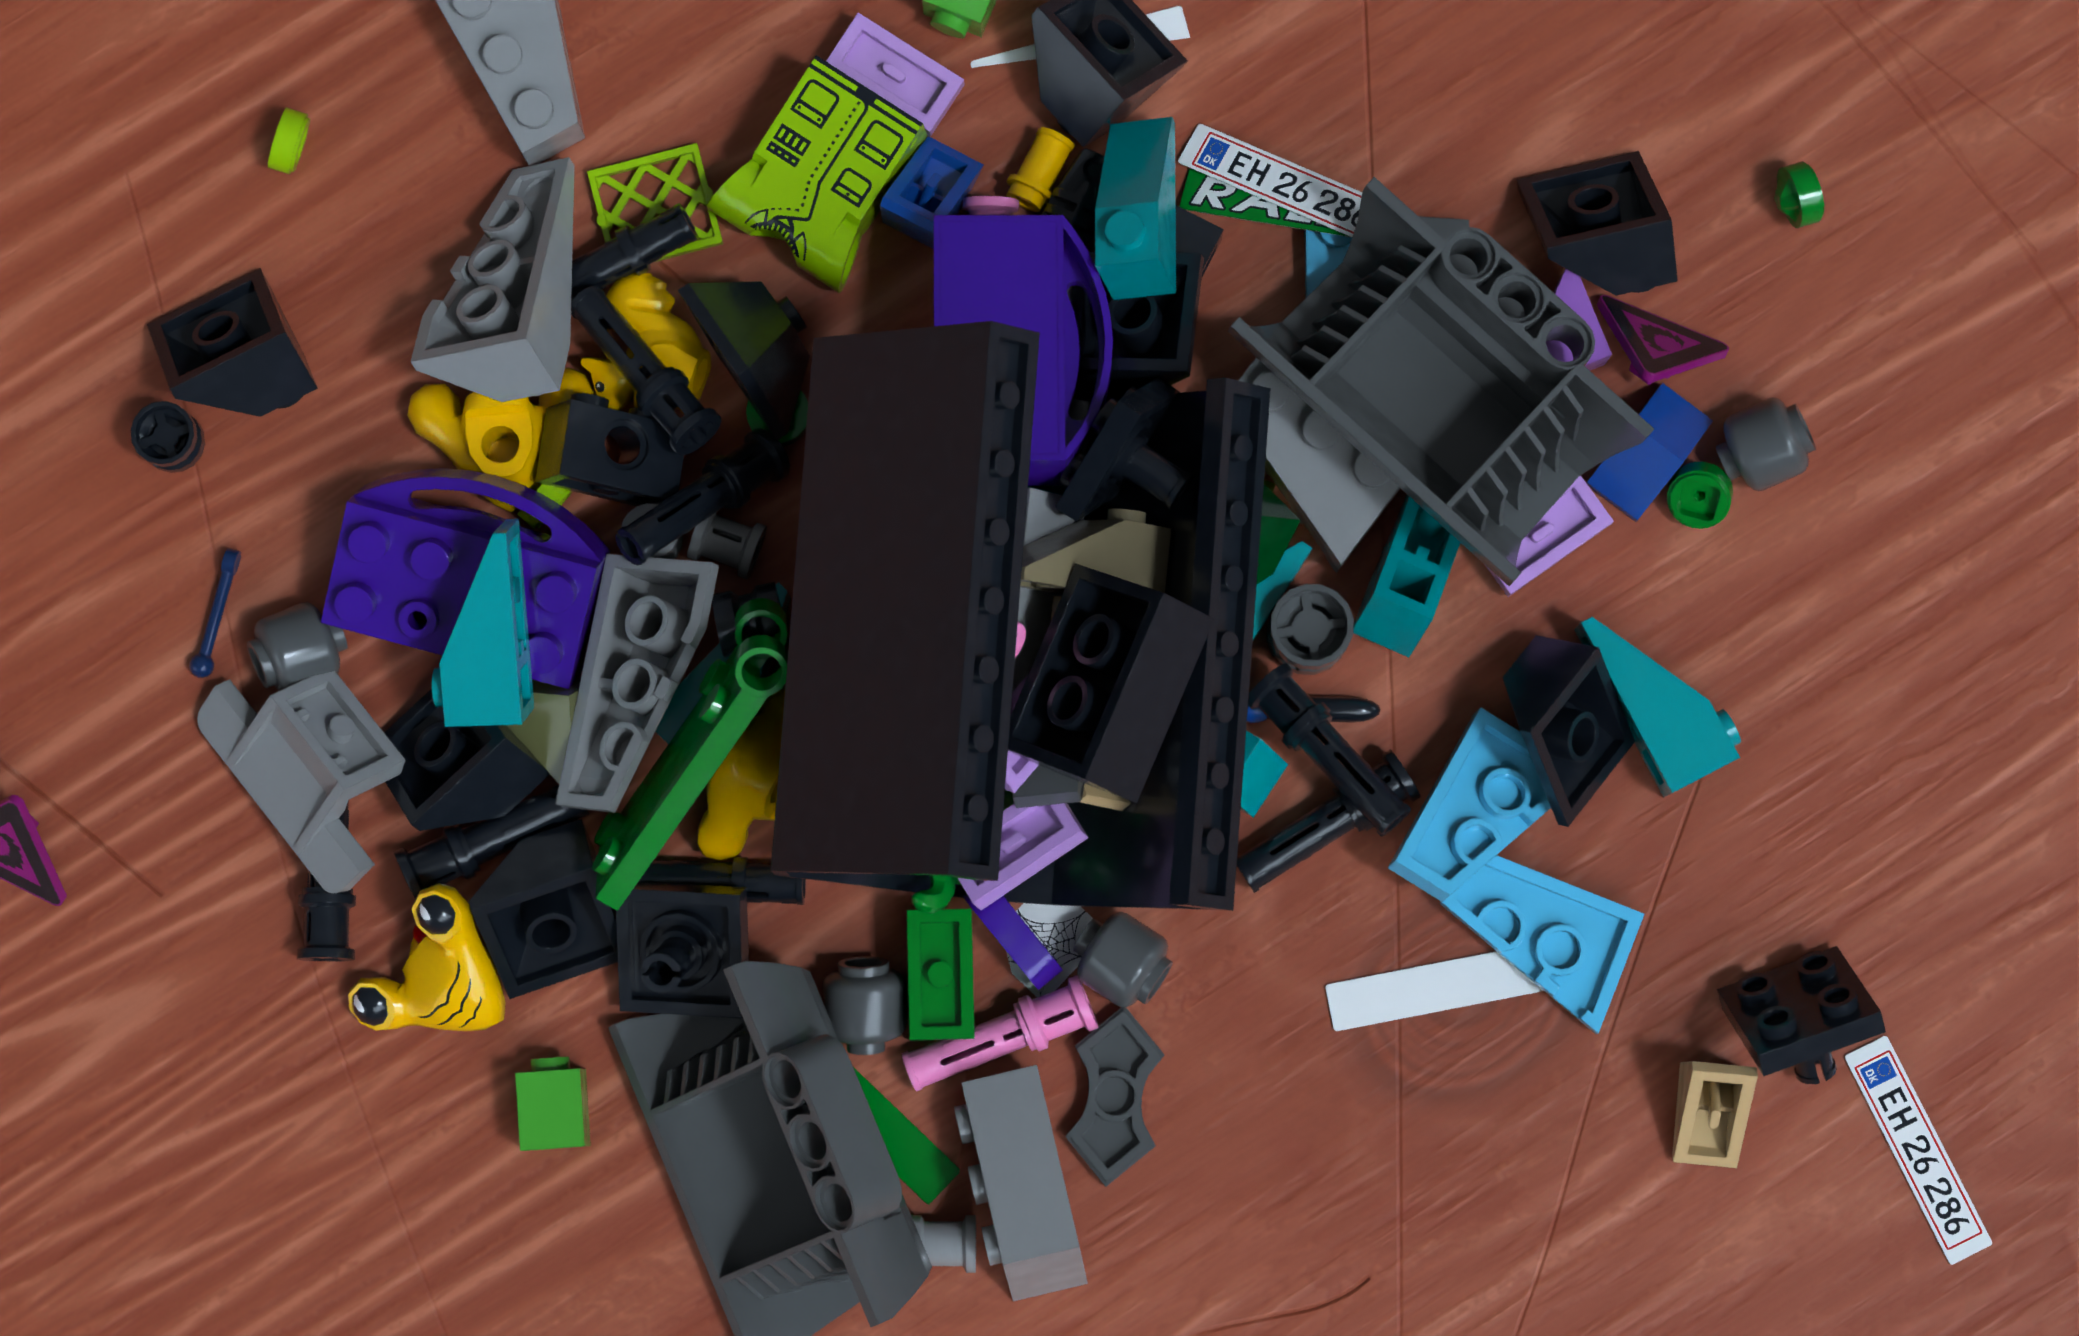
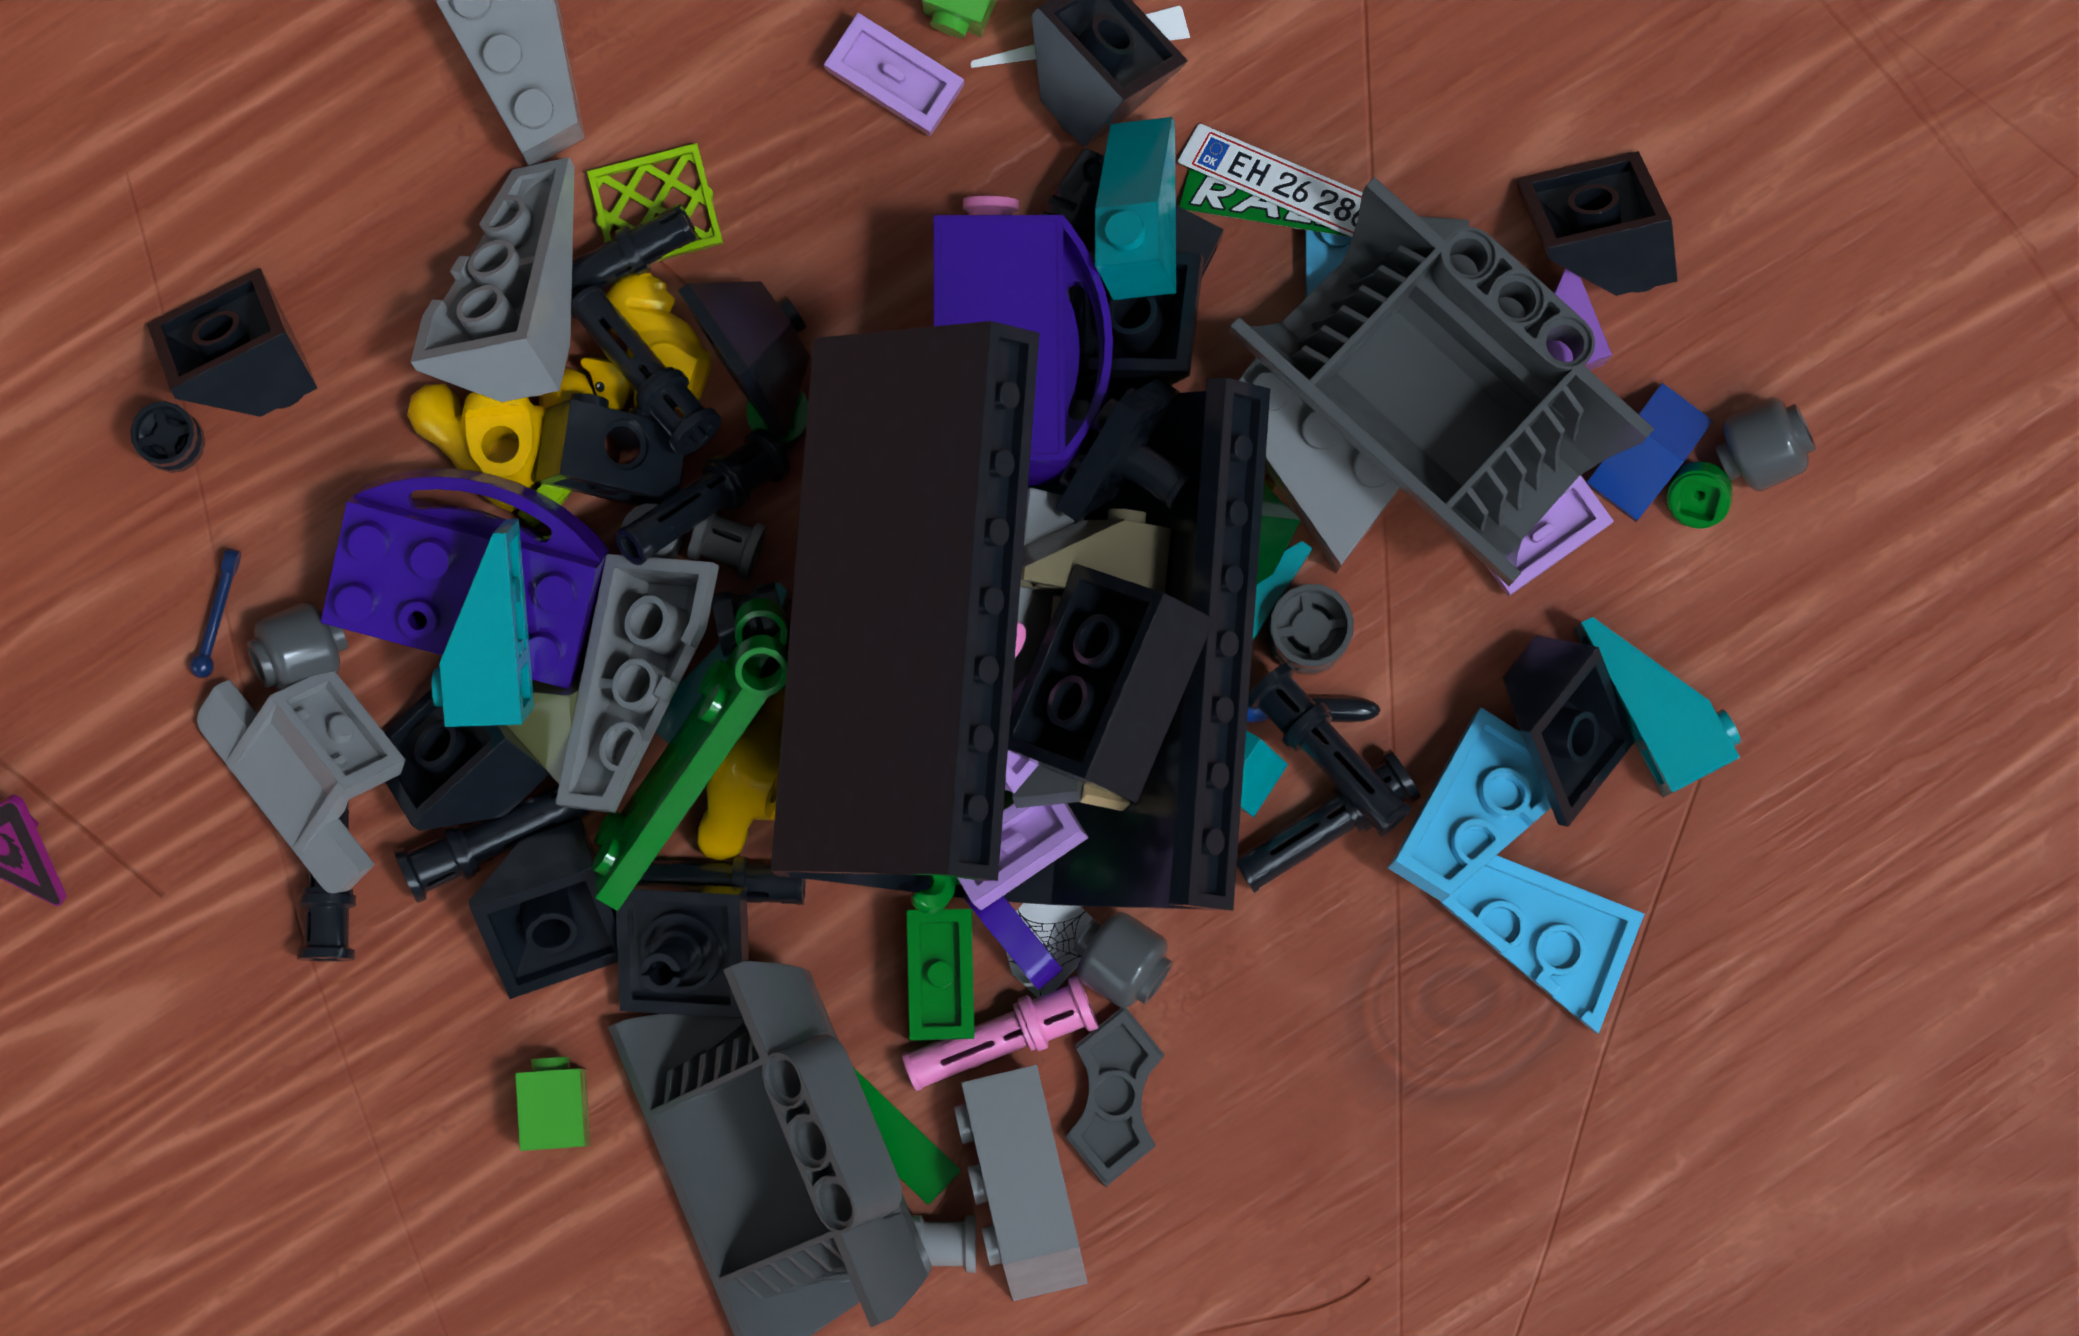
(289, 141): lime tile -> none
(447, 974): yellow head -> none
(822, 171): lime piece -> none
(865, 1003): dark grey head -> none
(926, 187): blue slope -> none
(1040, 169): yellow pin -> none
(1407, 581): teal slope -> none
(1425, 990): white sticker -> none
(1657, 344): piece -> none
(1712, 1112): tan slope -> none
(1799, 194): green tile -> none
(1801, 1014): black plate -> none
(1918, 1150): white sticker -> none

